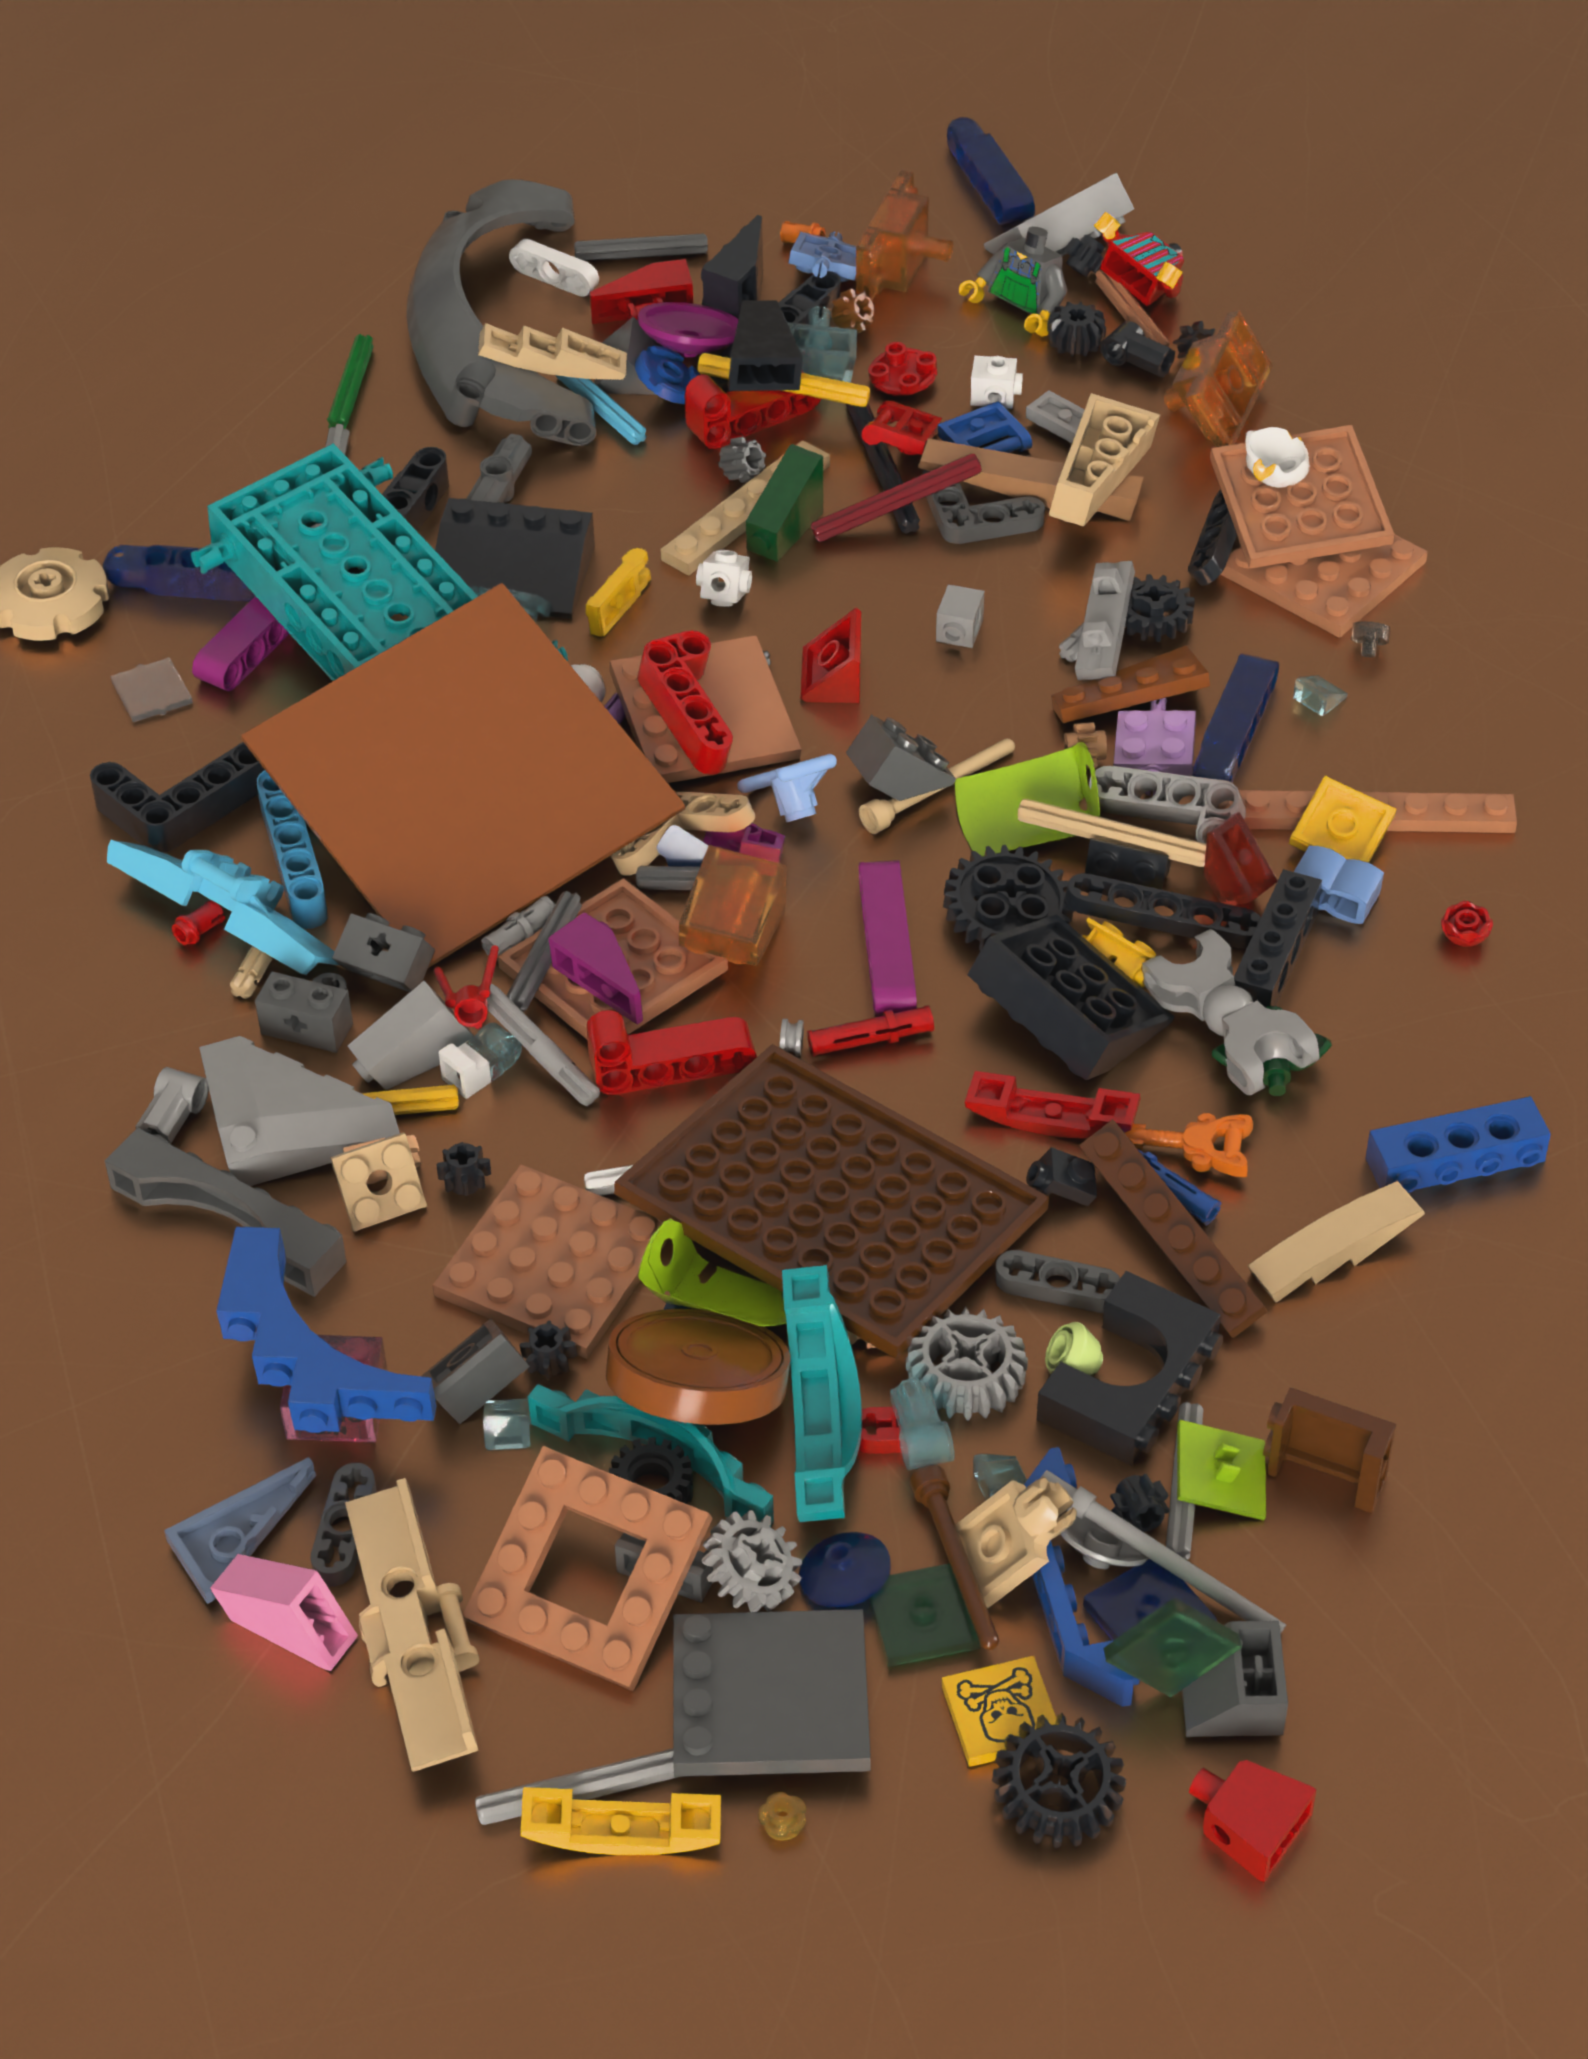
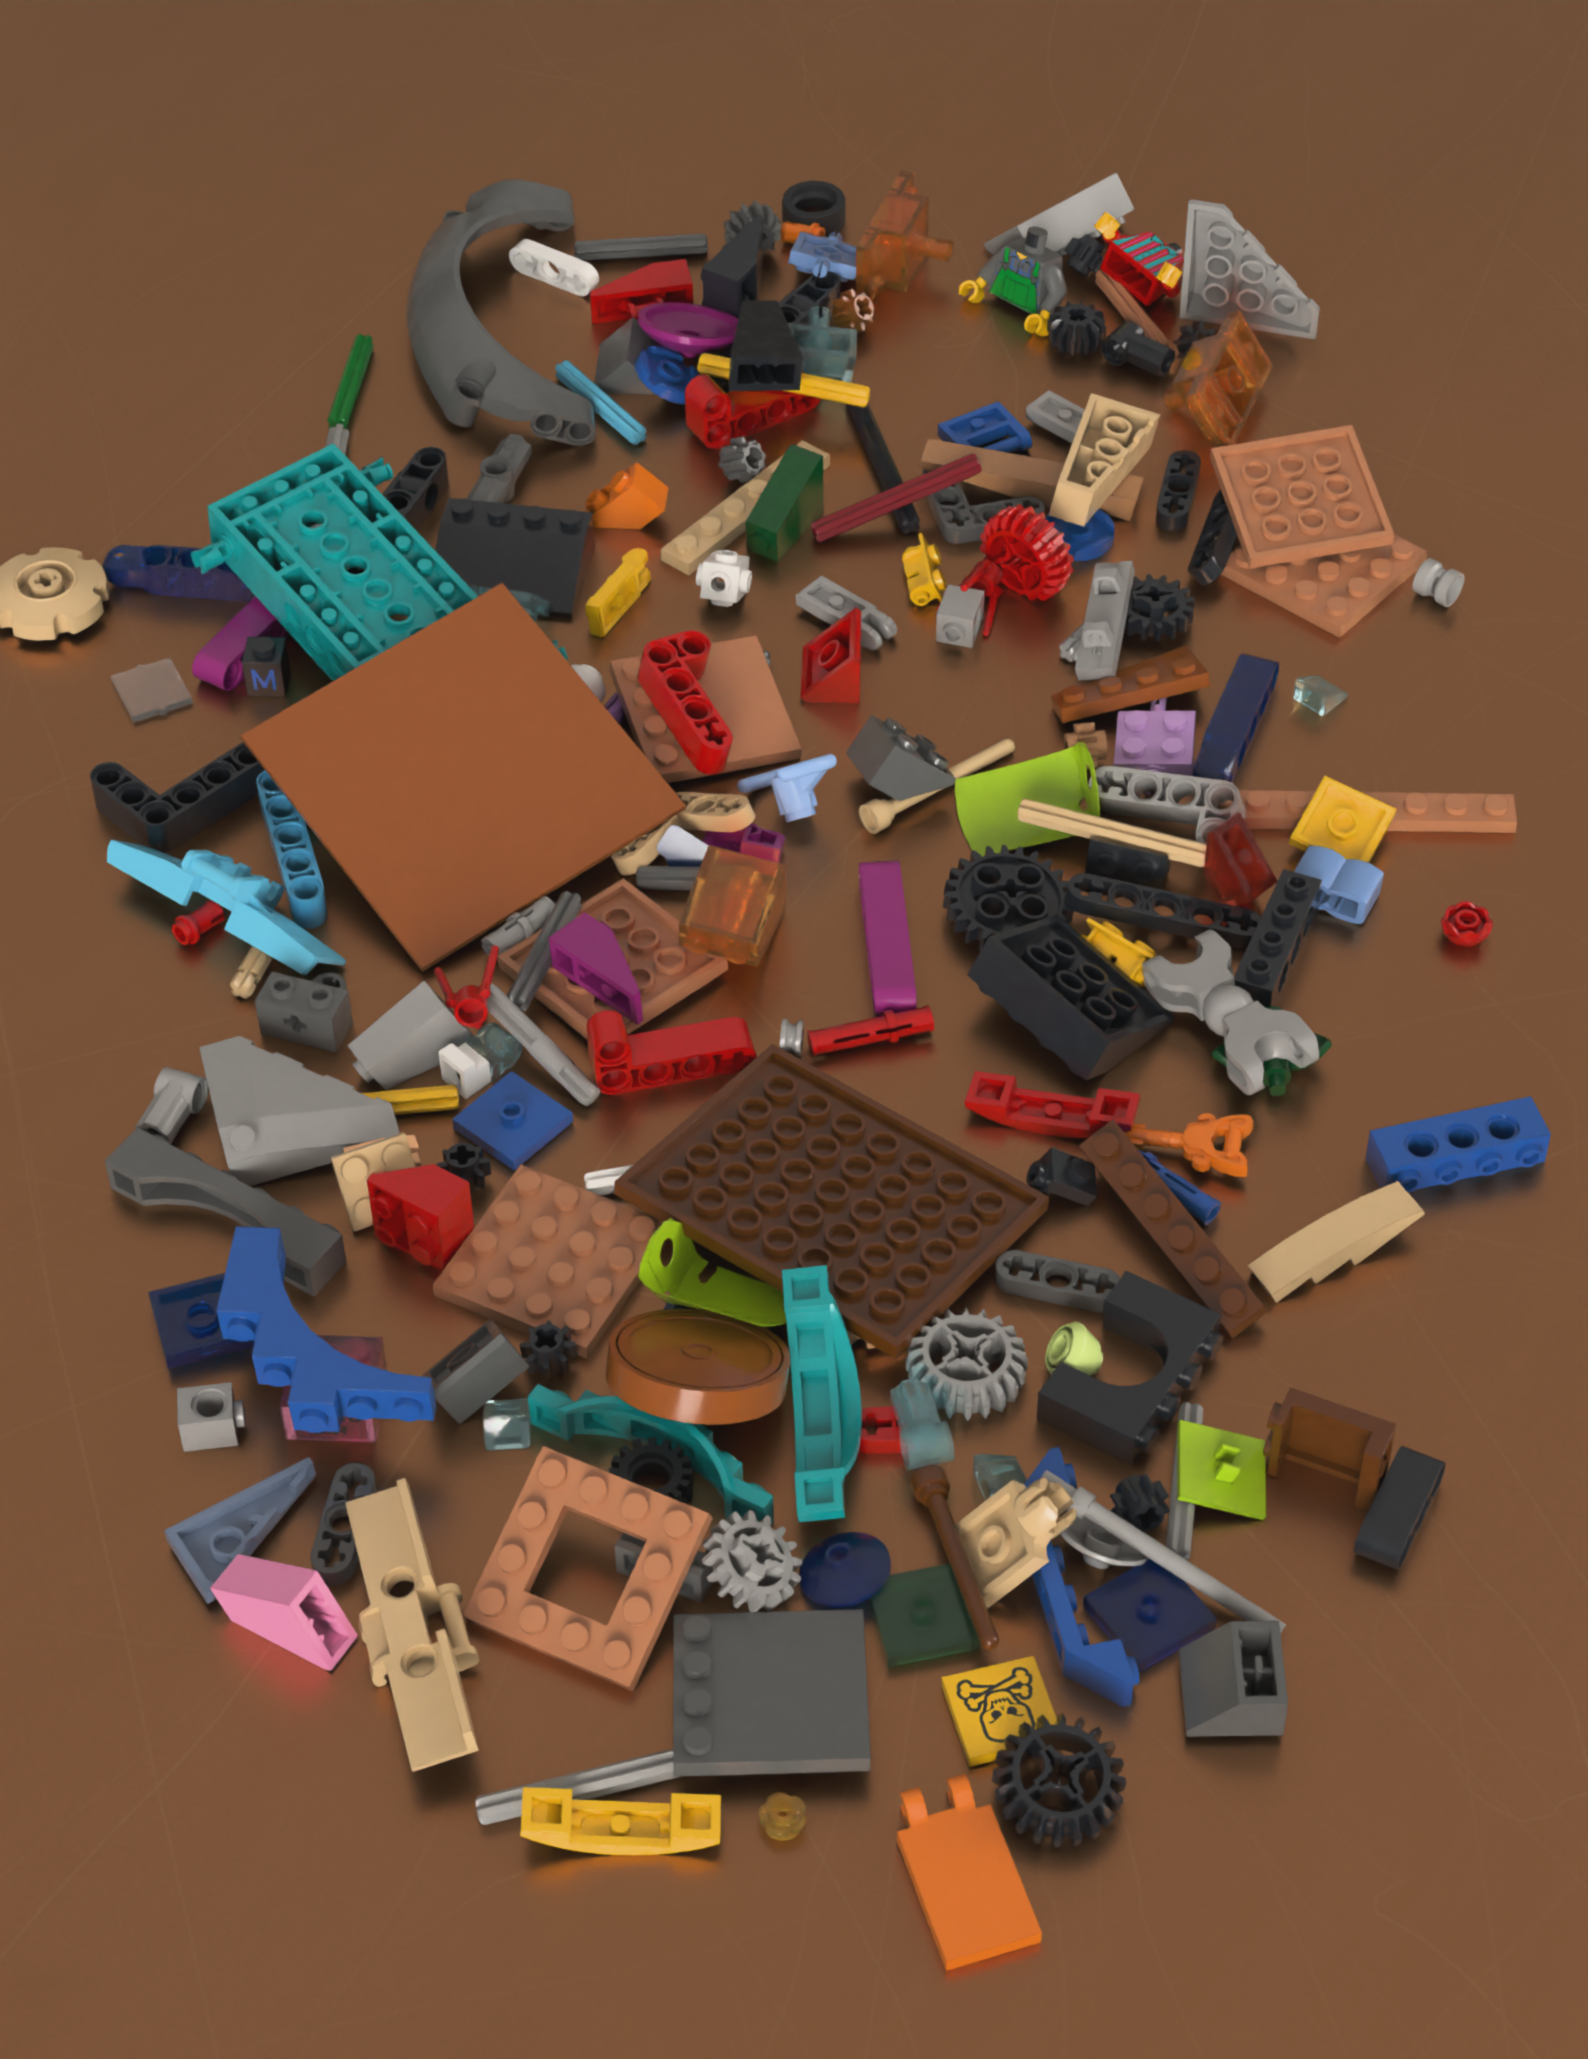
(190, 1322): none -> clear blue plate
(209, 1416): none -> light grey brick
(266, 666): none -> black brick
(362, 952): dark grey brick -> none
(421, 1212): none -> red slope
(512, 1120): none -> blue plate
(561, 356): tan slope -> none
(629, 500): none -> orange slope
(770, 223): none -> dark grey gear
(815, 194): none -> black tyre
(833, 602): none -> light grey hinge
(903, 370): red dish -> none
(909, 433): red plate -> none
(924, 577): none -> yellow hinge
(965, 1877): none -> orange tile
(985, 577): none -> red plant
(990, 171): clear blue piece -> none
(995, 381): white brick -> none
(1027, 552): none -> red gear
(1089, 540): none -> blue tile
(1172, 1647): clear green plate -> none
(1181, 501): none -> black beam
(1232, 272): none -> light grey slope
(1253, 1814): red torso -> none
(1276, 457): white hair -> none
(1370, 635): clear smoke tile -> none
(1399, 1507): none -> black beam
(1438, 582): none -> light grey wheel

